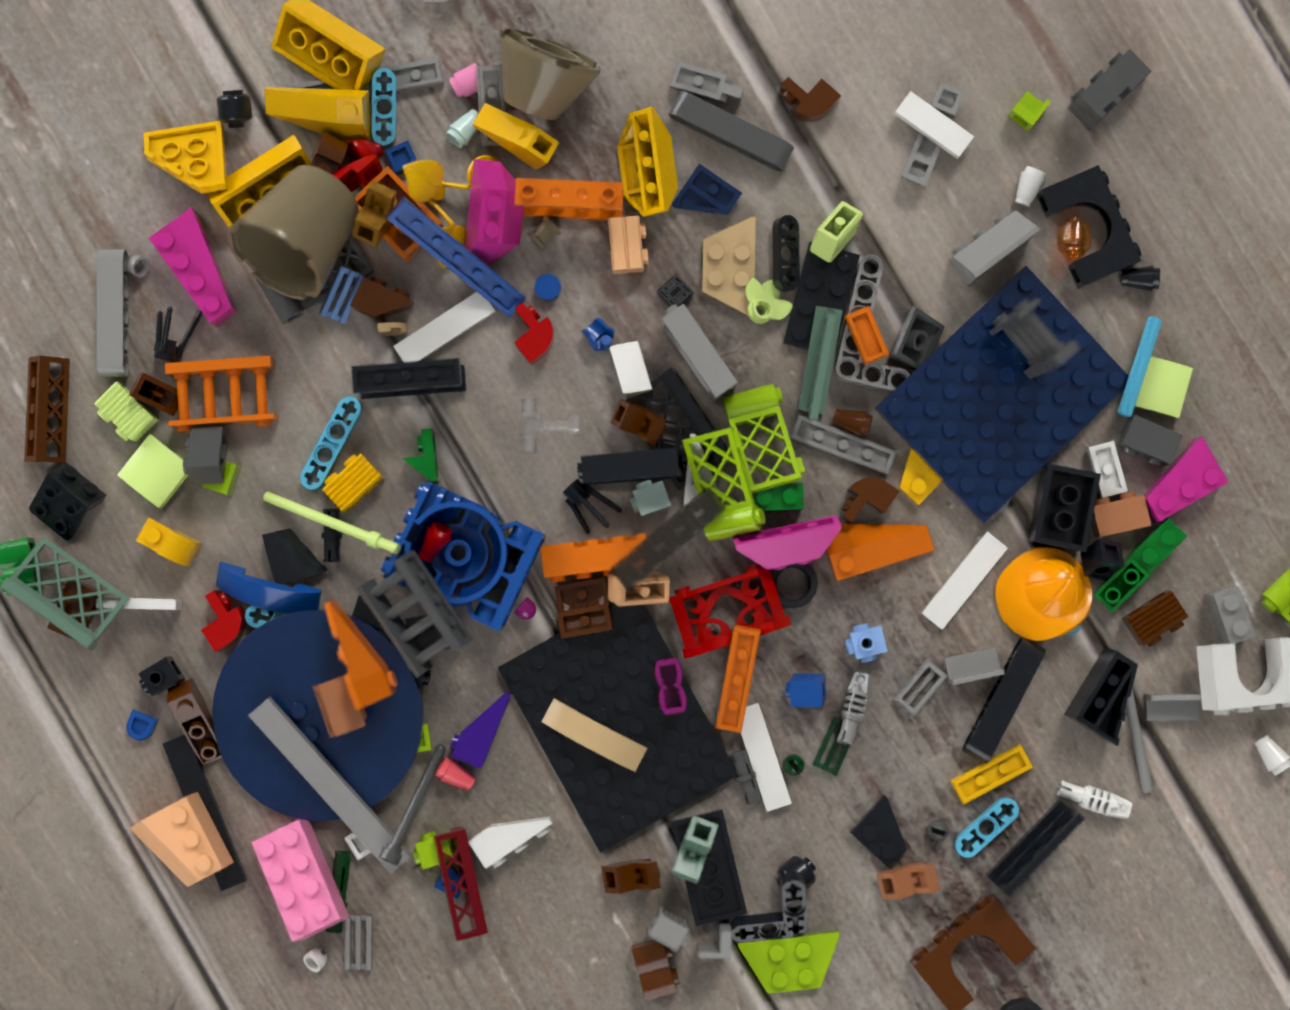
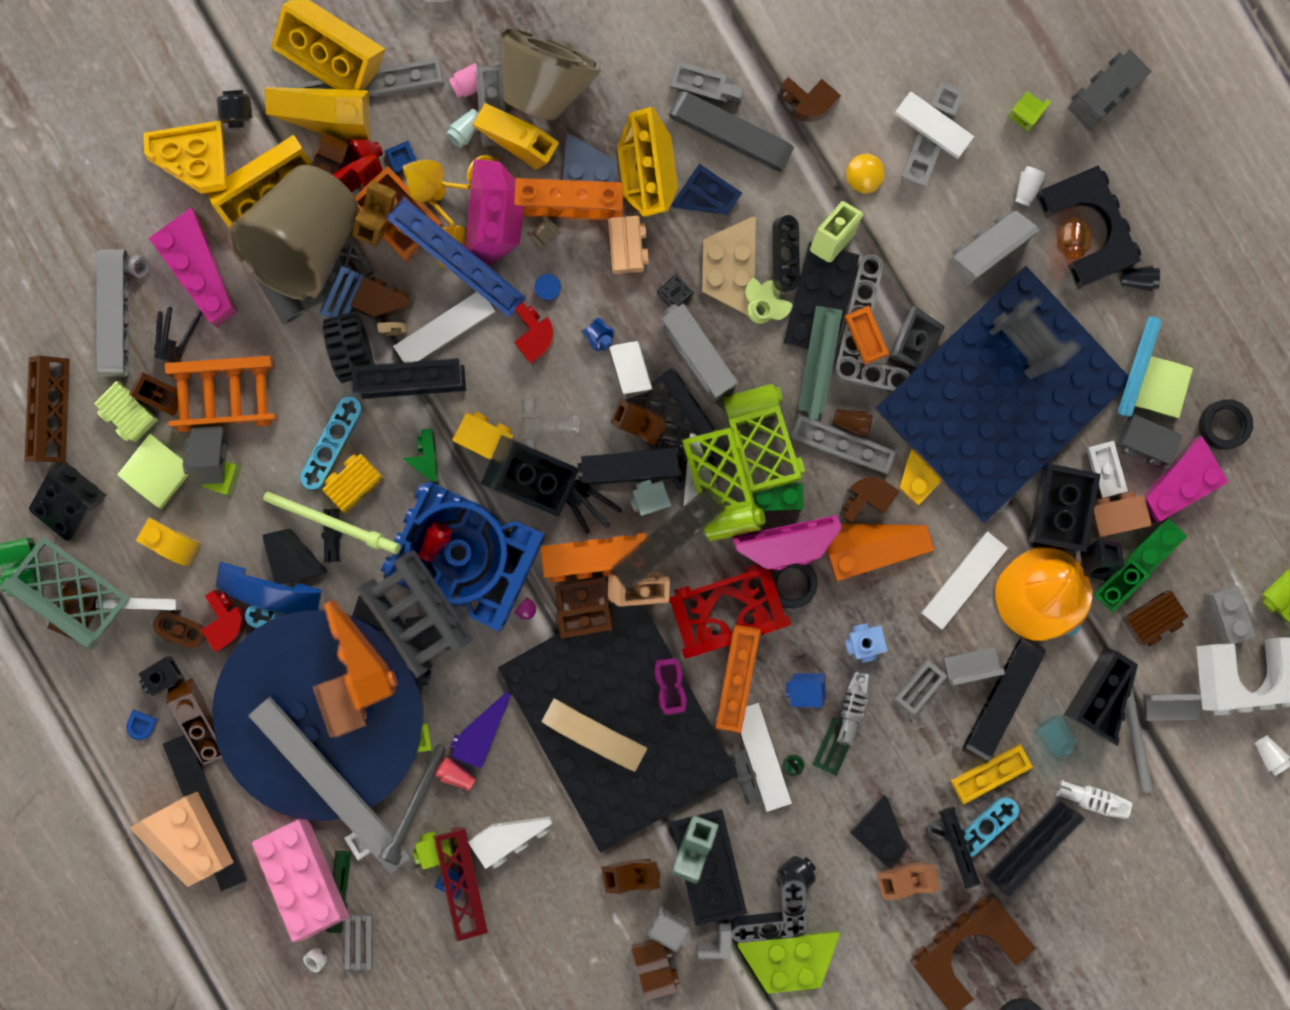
(180, 630): none -> reddish brown plate
(346, 344): none -> black tyre
(376, 86): medium azure beam -> none
(479, 435): none -> yellow brick
(529, 476): none -> black brick
(586, 162): none -> sand blue wing
(865, 173): none -> yellow hair
(955, 836): none -> black pin
(1056, 737): none -> clear light blue brick
(1244, 416): none -> black tyre

